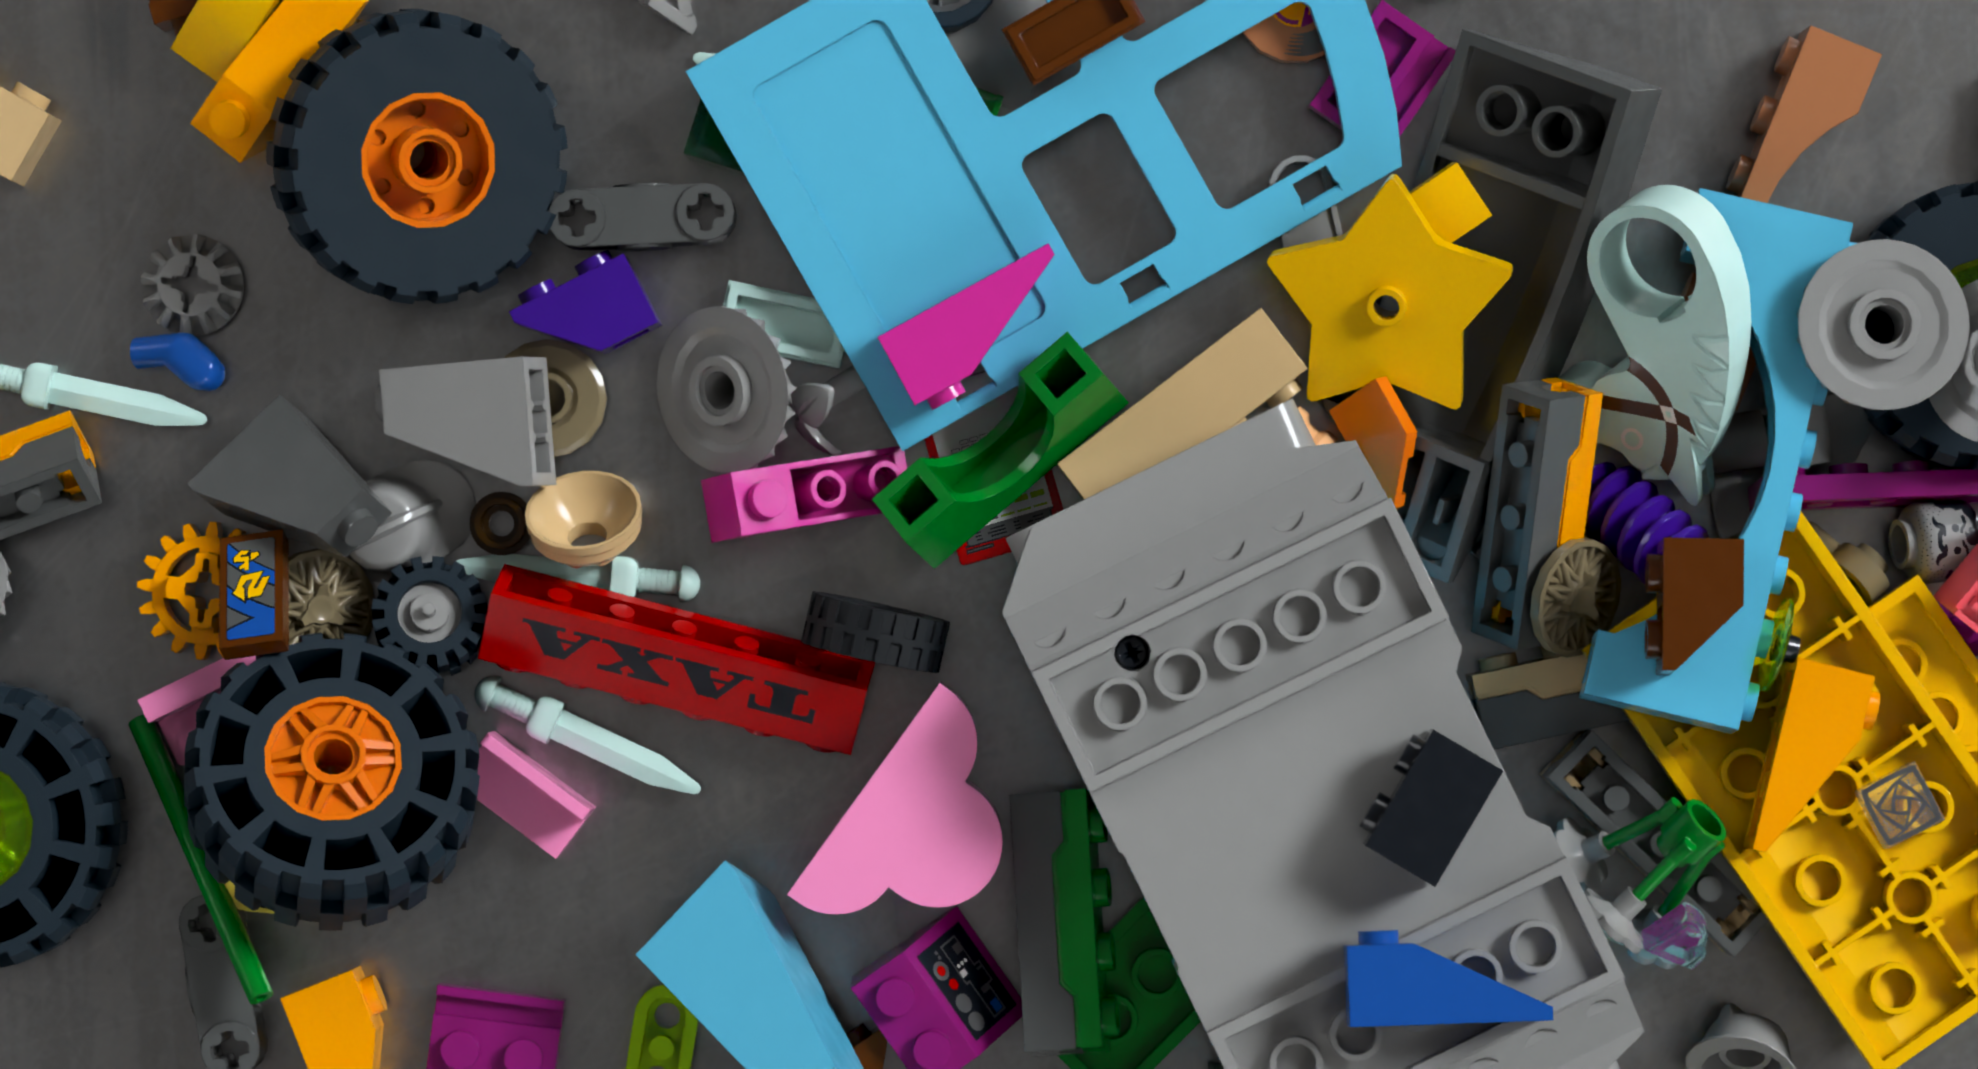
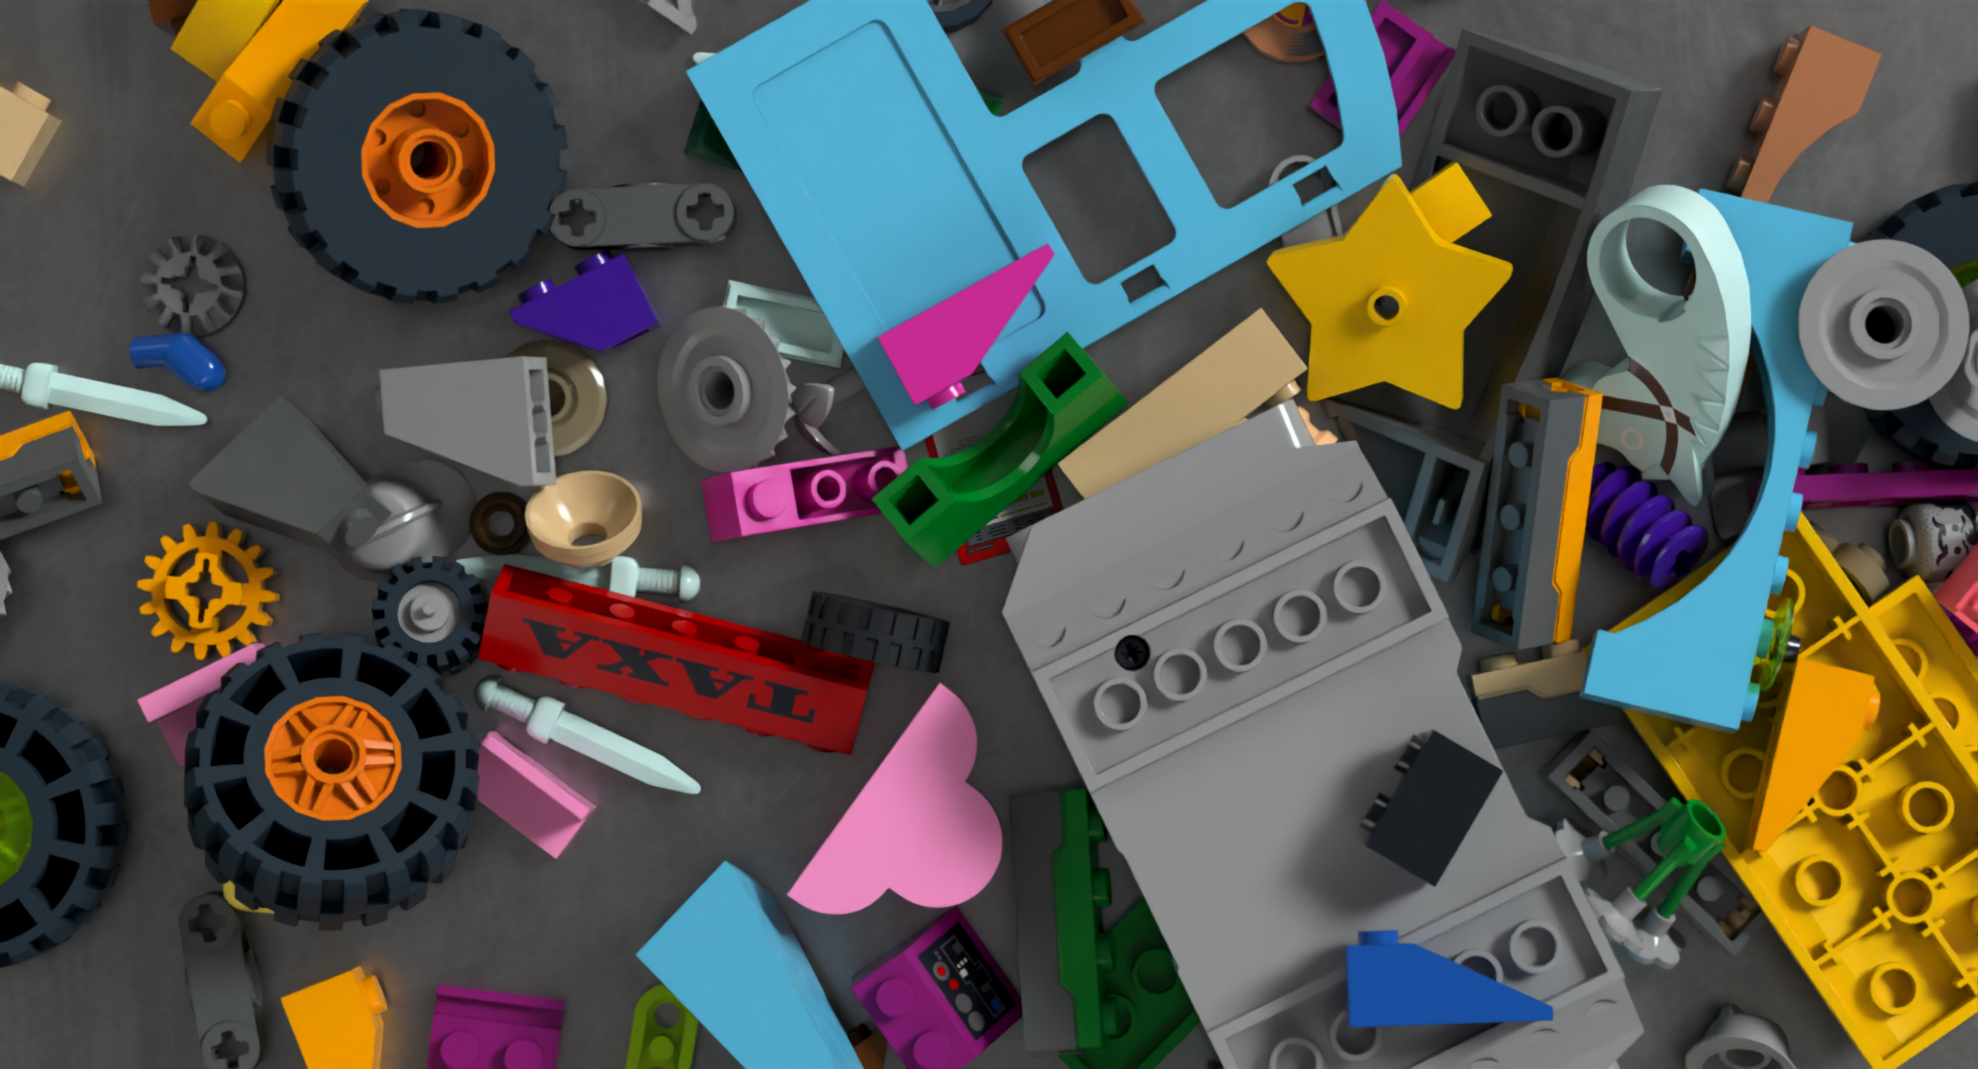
(215, 894): green piece -> none
(254, 594): tile -> none
(328, 596): dark tan wheel -> none
(1382, 432): orange tile -> none
(1575, 596): dark tan wheel -> none
(1678, 936): clear light blue tile -> none
(1697, 592): reddish brown slope -> none
(1899, 805): tile -> none

